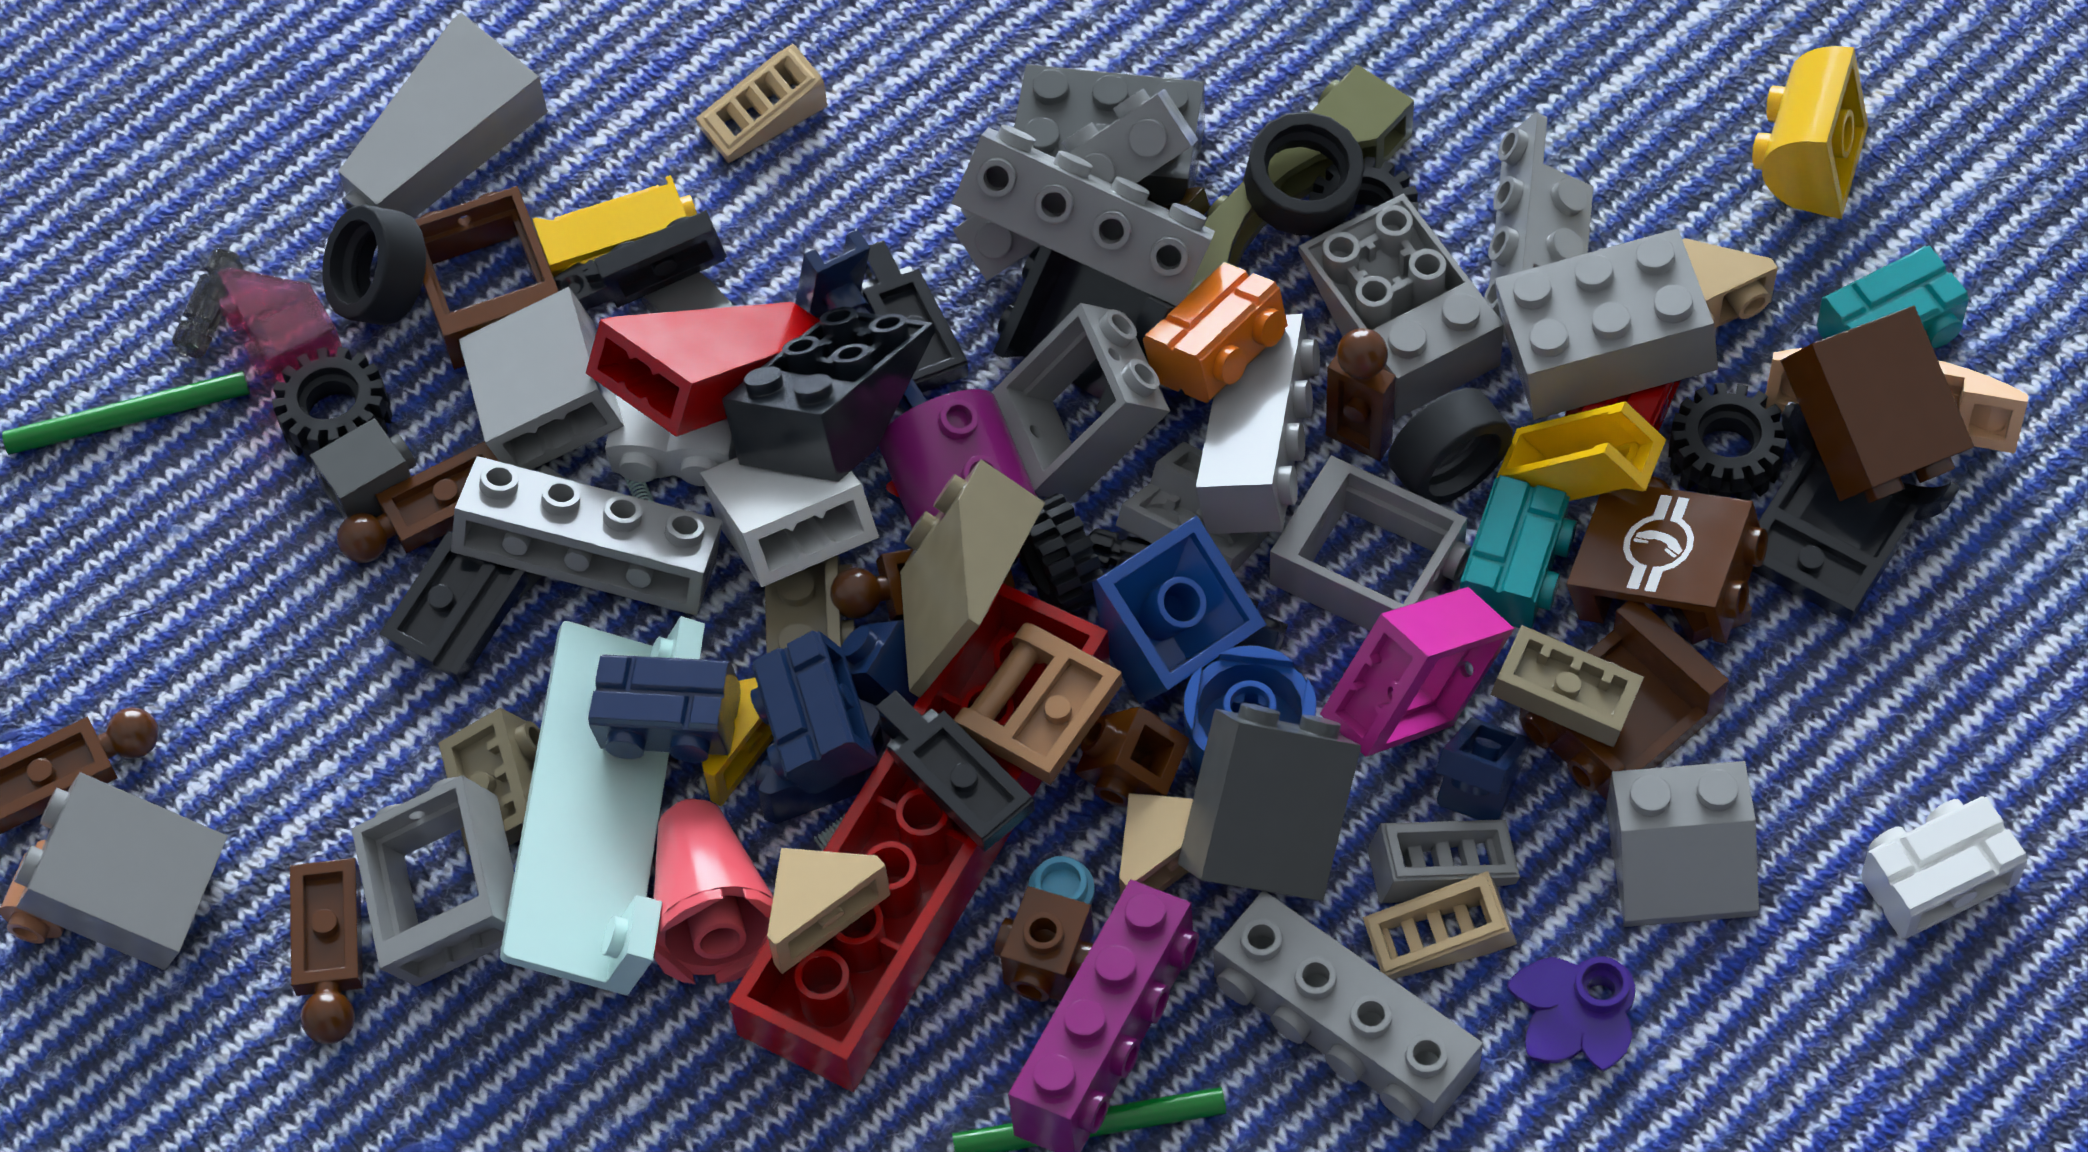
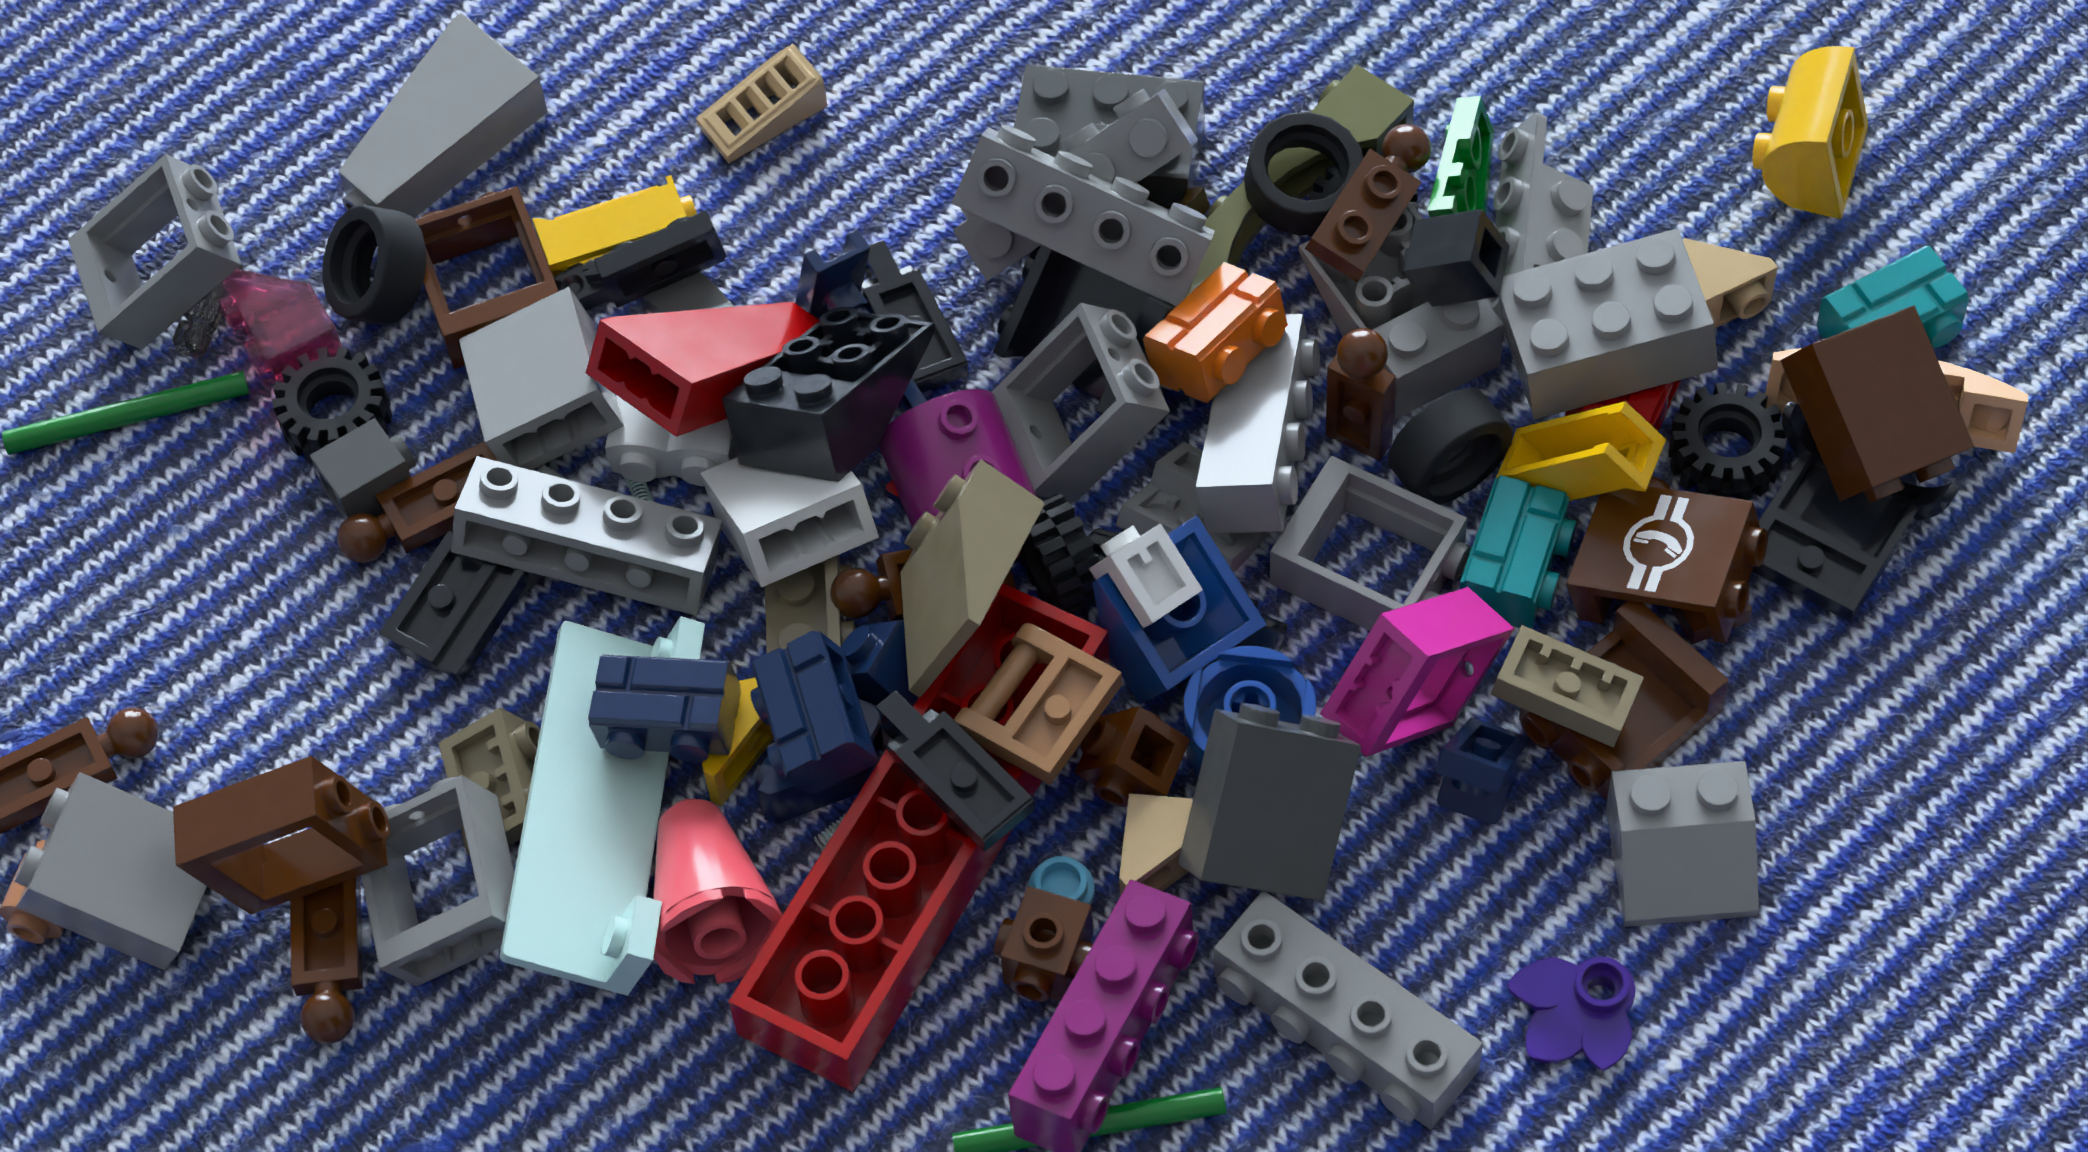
(106, 245): none -> light grey window
(225, 833): none -> reddish brown window
(818, 898): tan slope -> none
(1147, 572): none -> white bracket
(1371, 202): none -> reddish brown plate
(1411, 839): light grey slope -> none
(1453, 898): tan slope -> none
(1456, 258): none -> black brick
(1465, 161): none -> green wing
(1942, 865): white brick -> none

